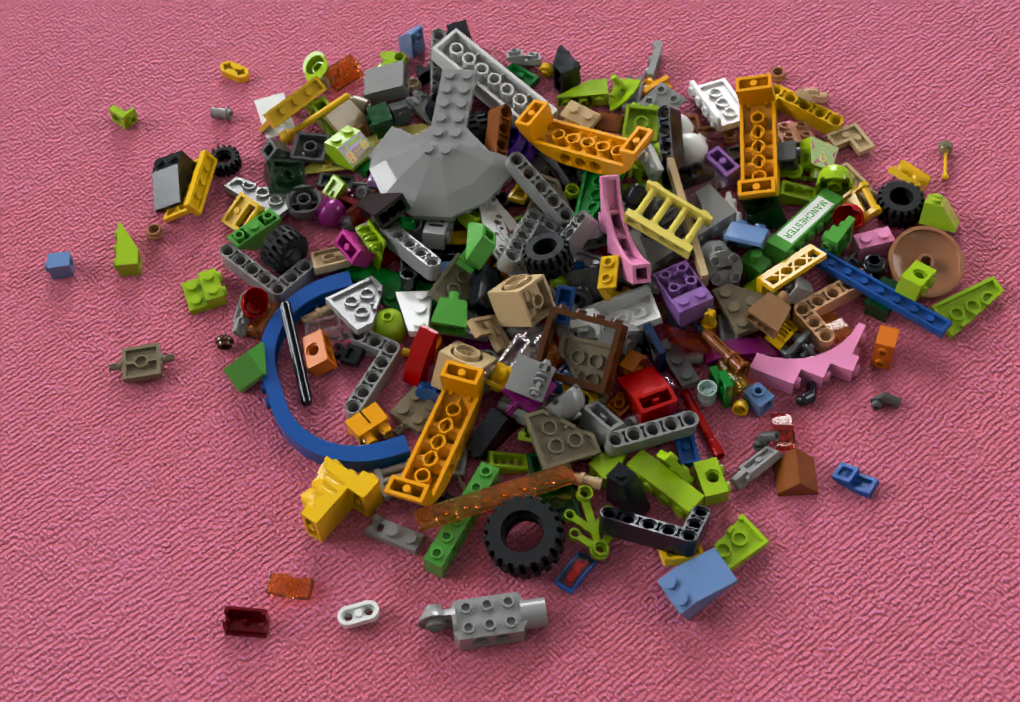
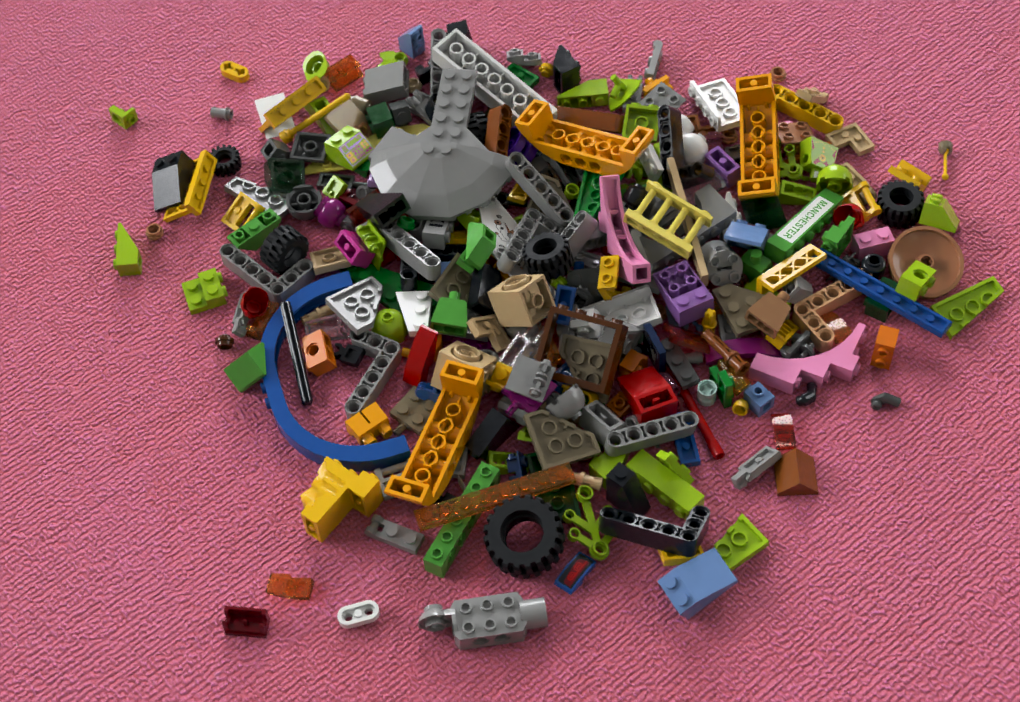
(60, 265): medium blue brick -> none
(141, 363): dark tan plate -> none
(517, 464): none -> dark blue hinge
(579, 115): tan bracket -> none
(711, 470): lime brick -> none
(764, 439): dark grey arm -> none
(788, 155): dark grey brick -> none
(852, 479): blue slope -> none

